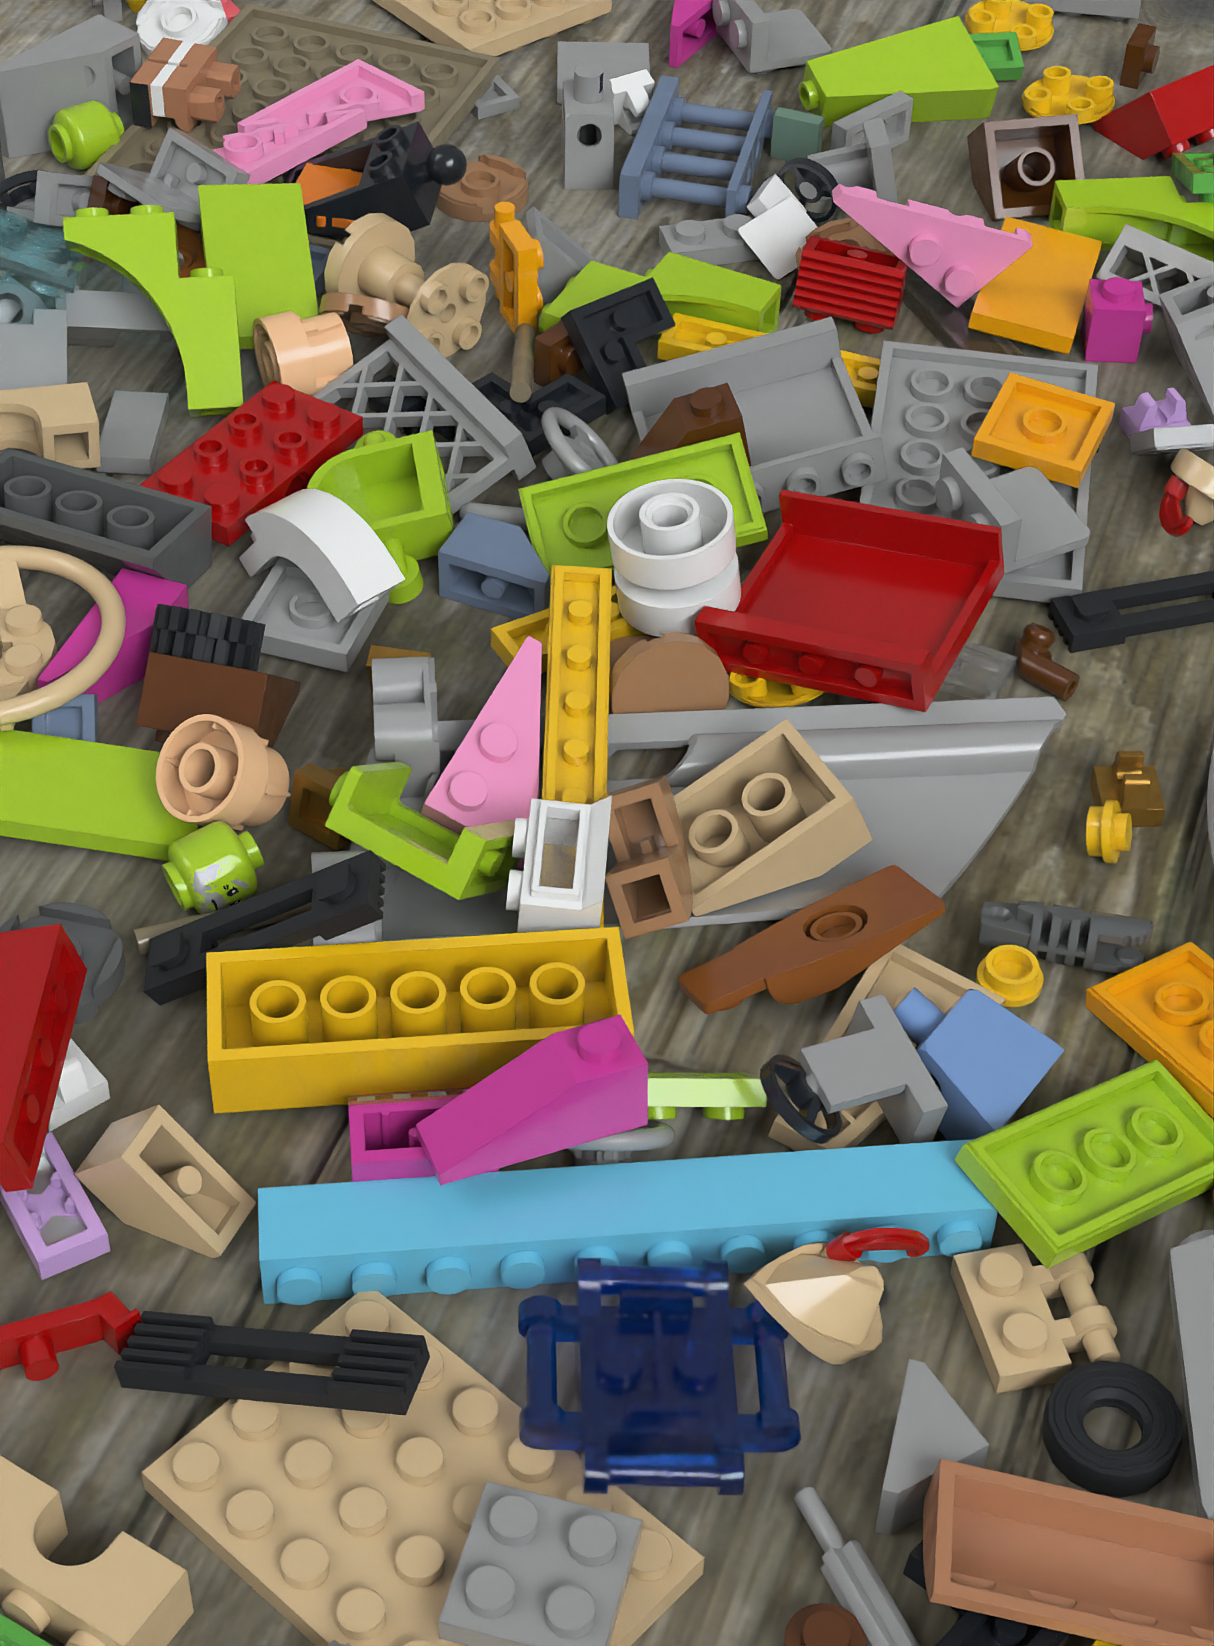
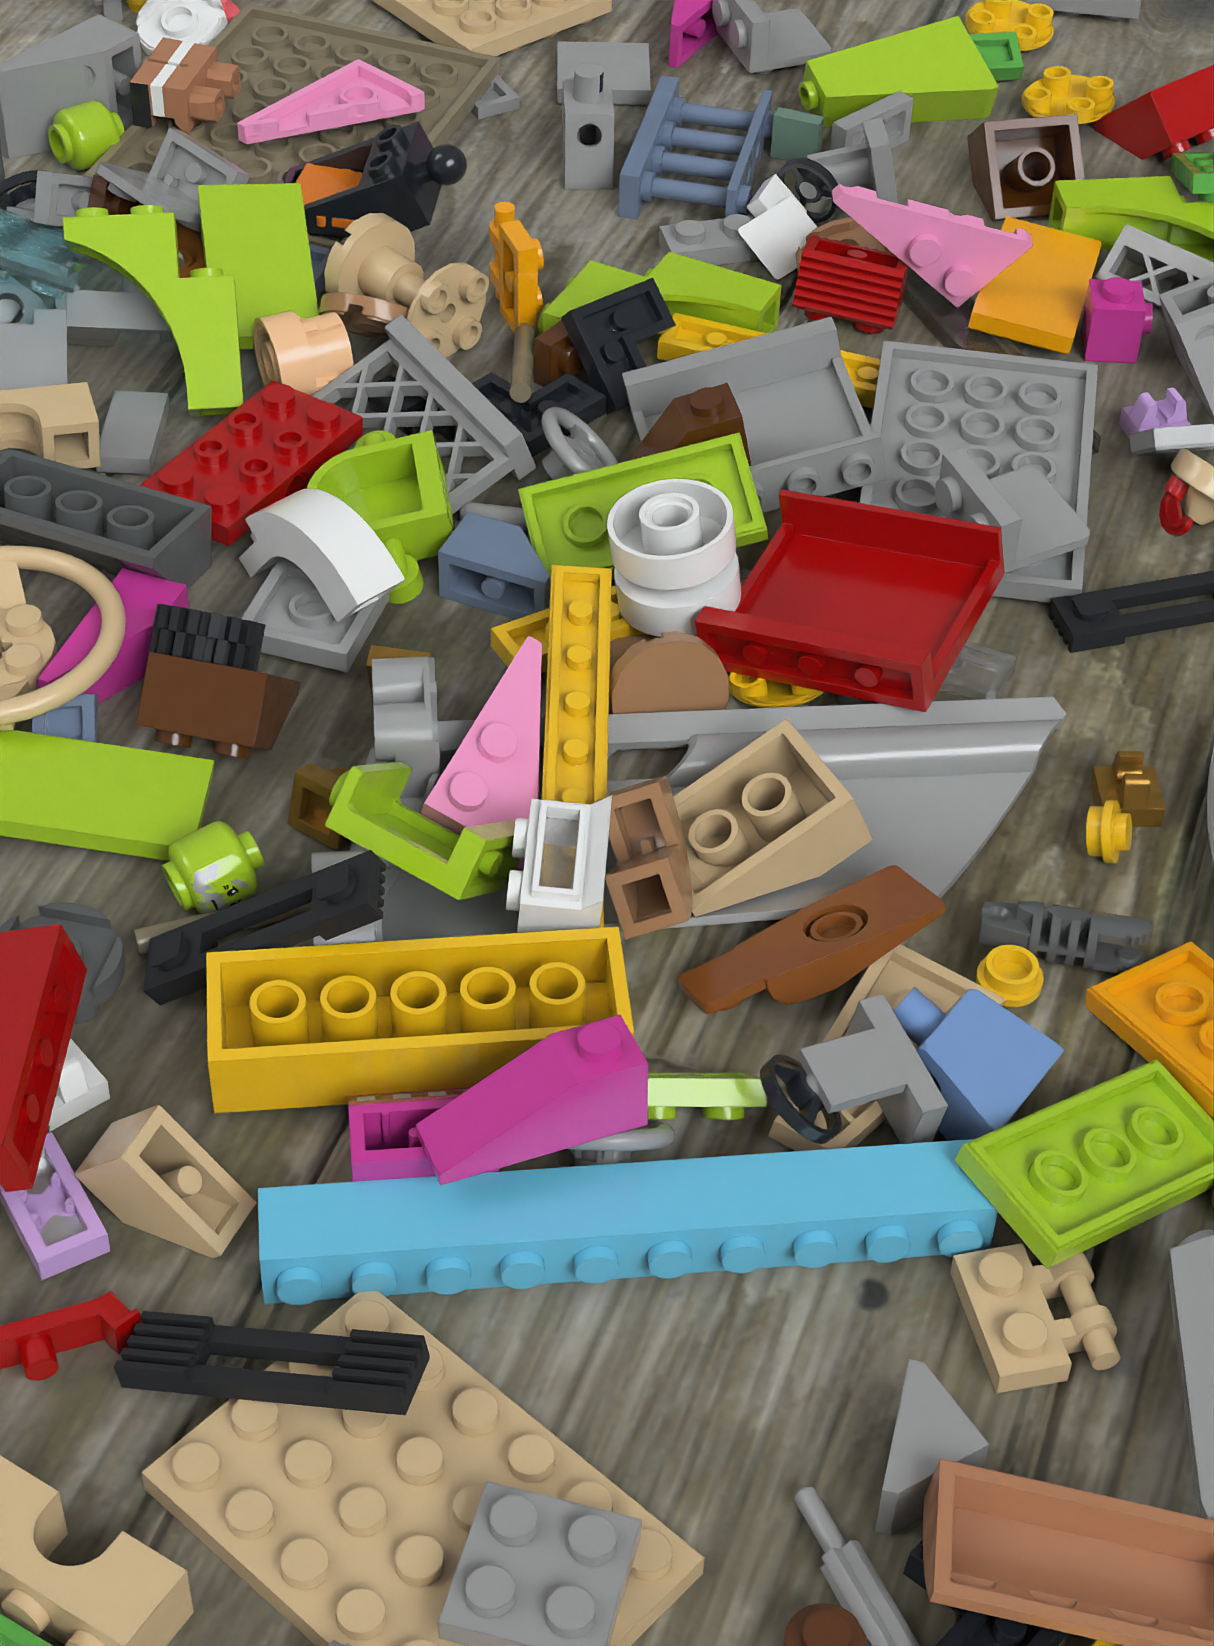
(220, 773): light nougat piece -> none
(281, 146): bright pink wing -> none
(483, 186): medium nougat tile -> none
(561, 254): light grey slope -> none
(631, 99): white tile -> none
(655, 1378): clear blue brick -> none
(829, 1295): tan piece -> none
(1036, 662): reddish brown arm -> none
(1043, 429): light orange plate -> none
(1104, 1469): black tyre -> none
(1140, 56): reddish brown plate -> none

